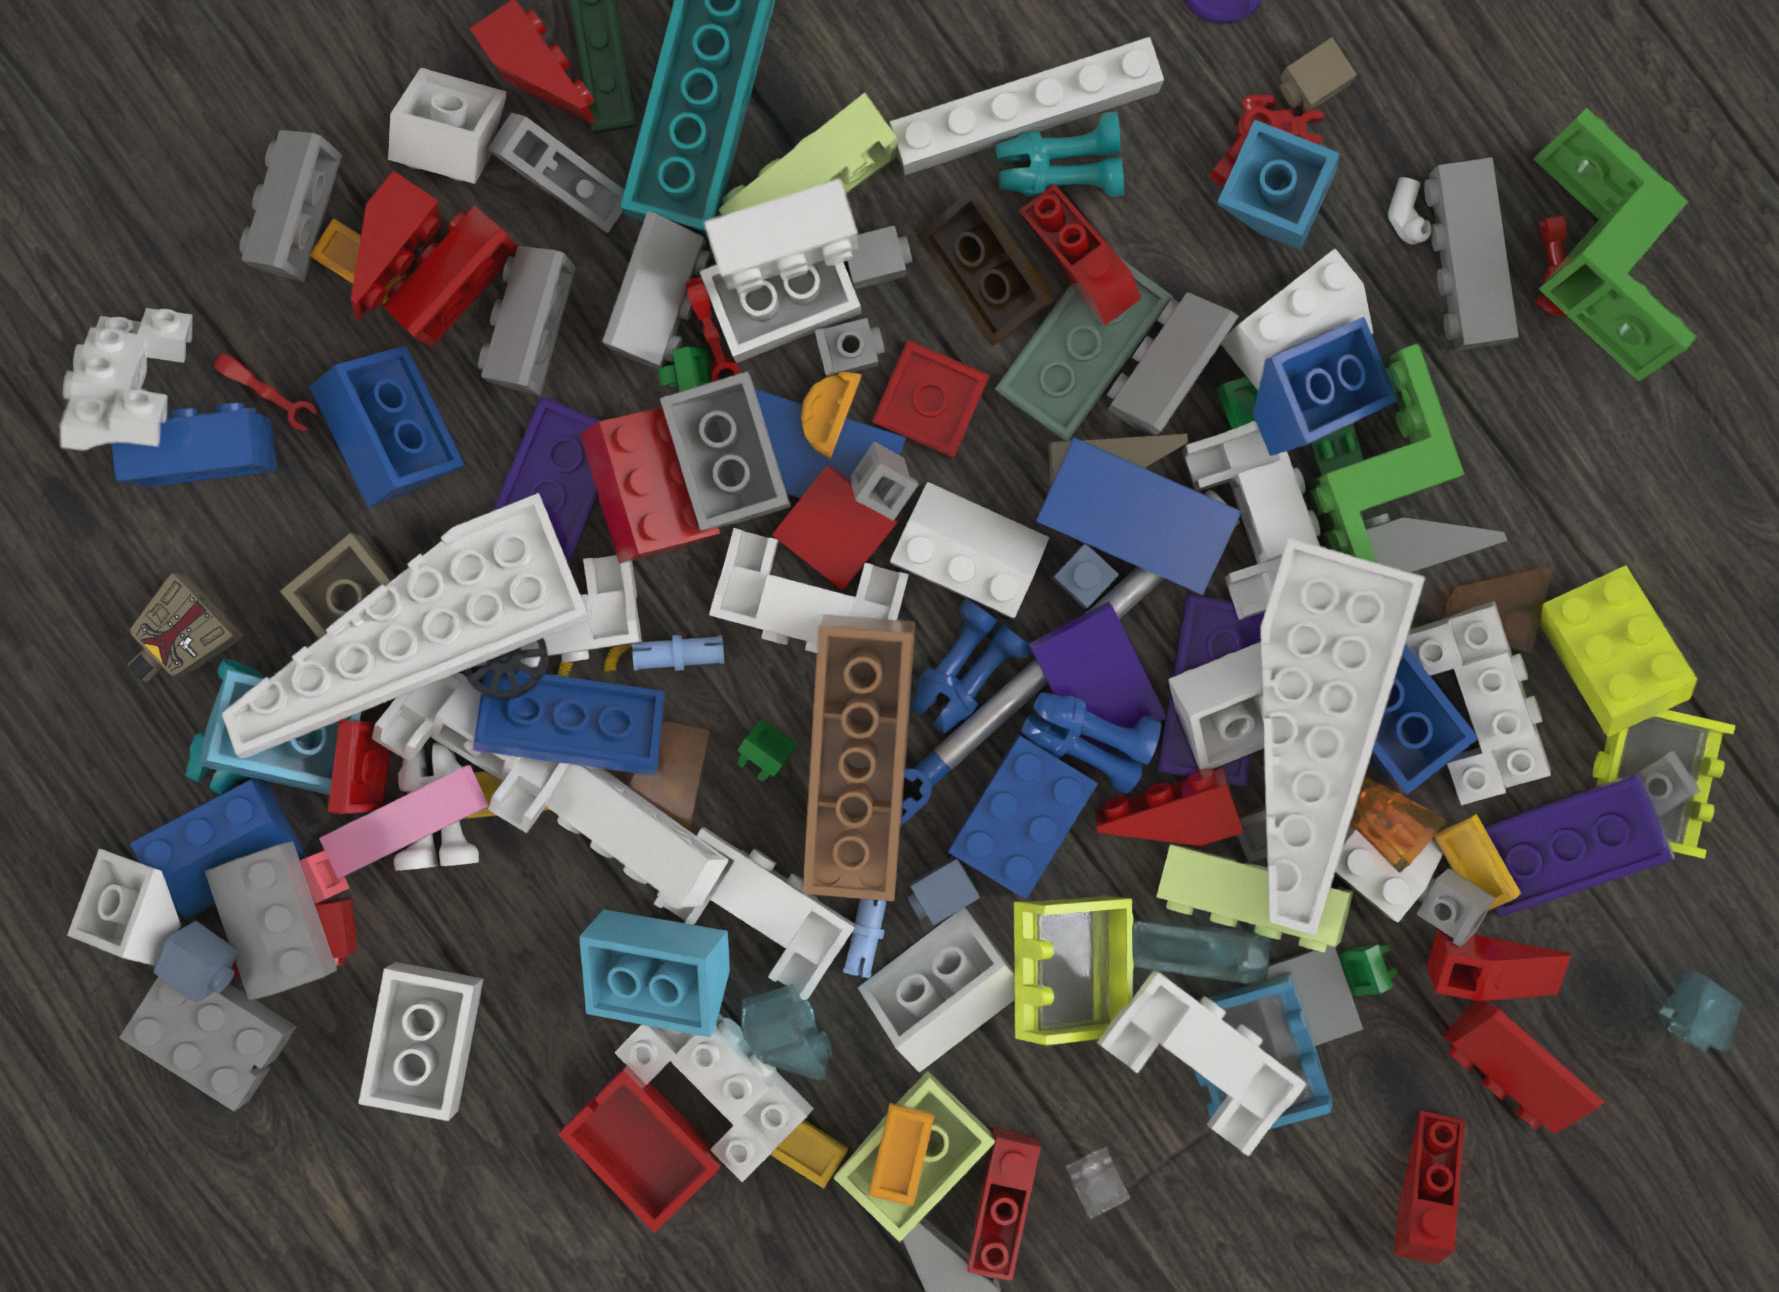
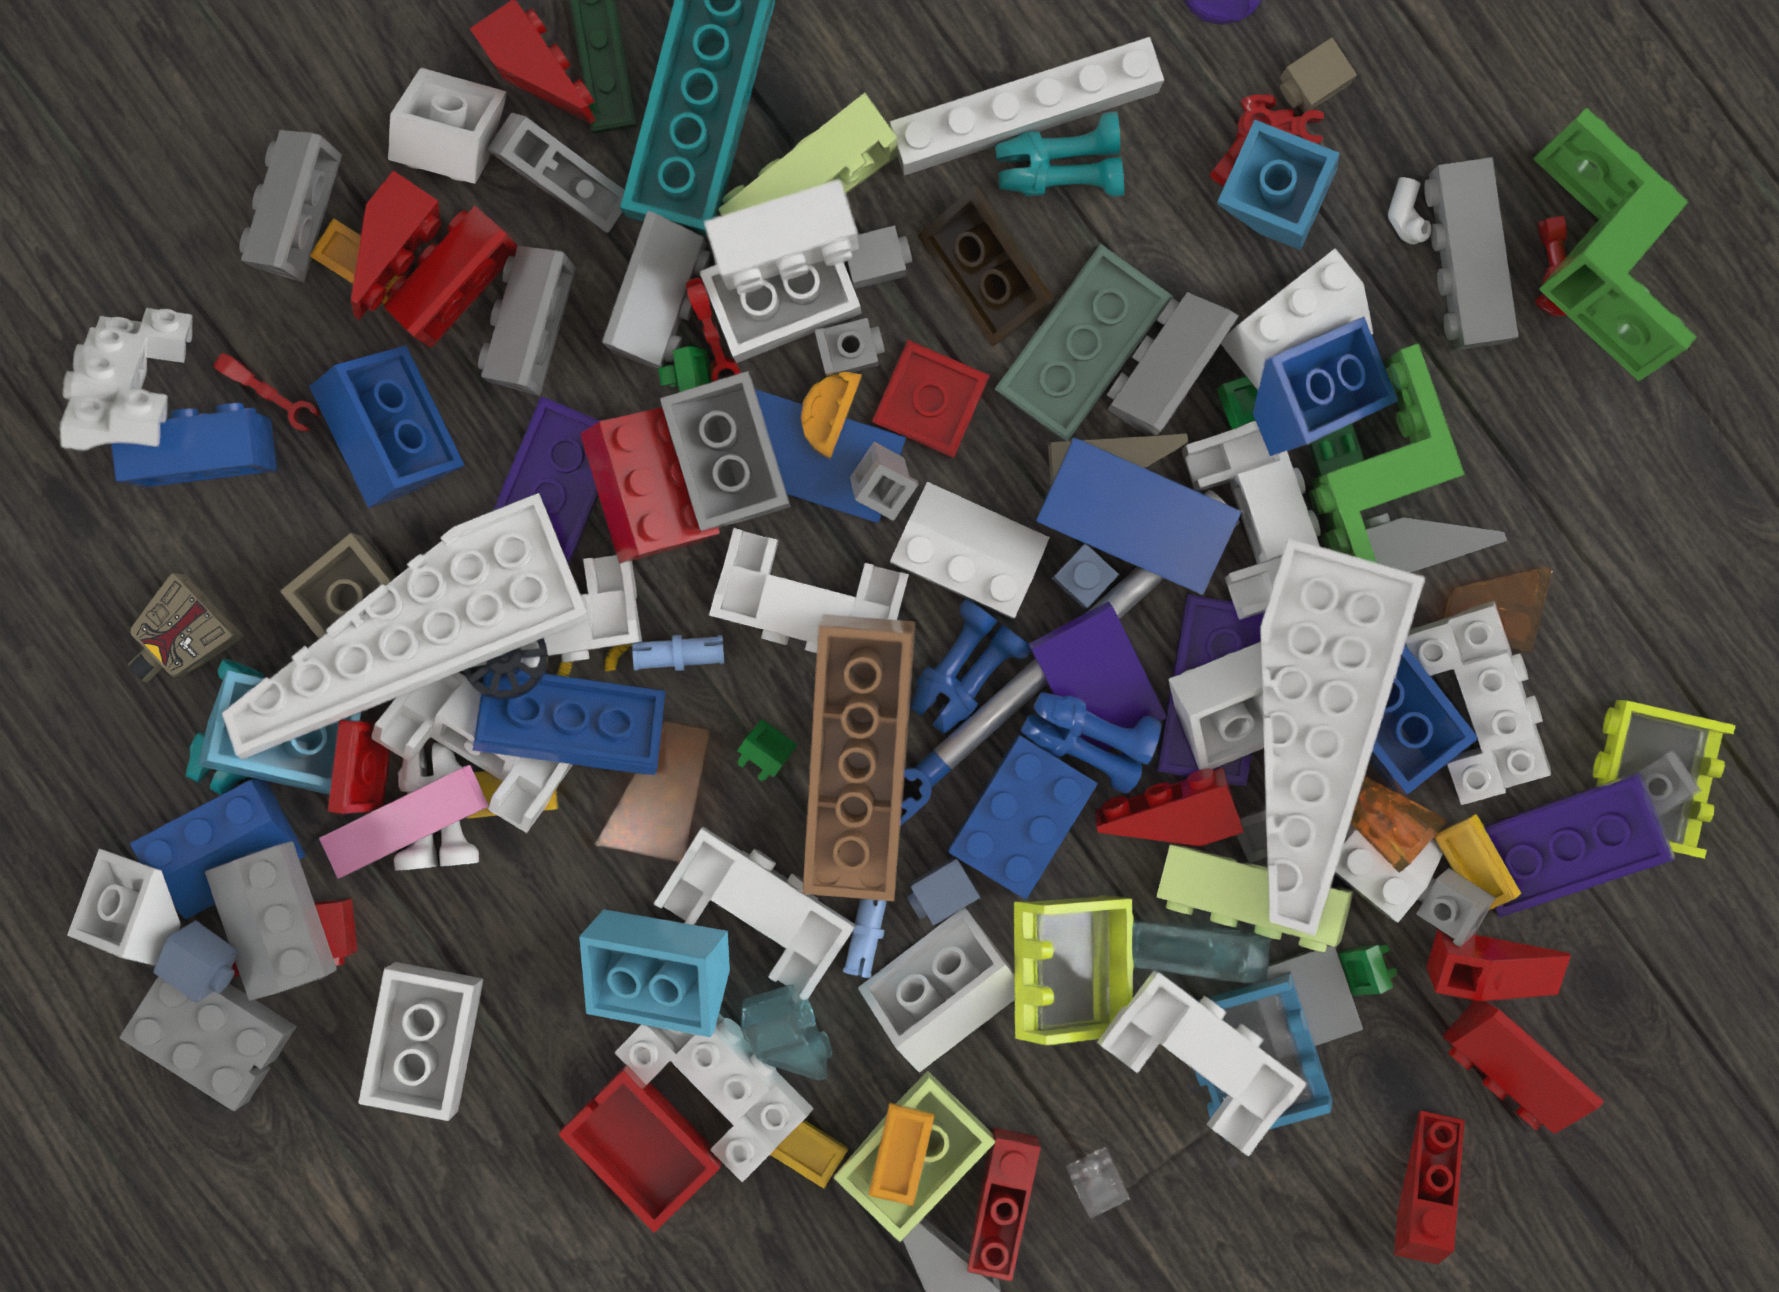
(321, 877): coral tile -> none
(637, 835): white brick -> none
(833, 528): red tile -> none
(1081, 255): red slope -> none
(1617, 651): neon yellow brick -> none
(1702, 1013): clear light blue slope -> none

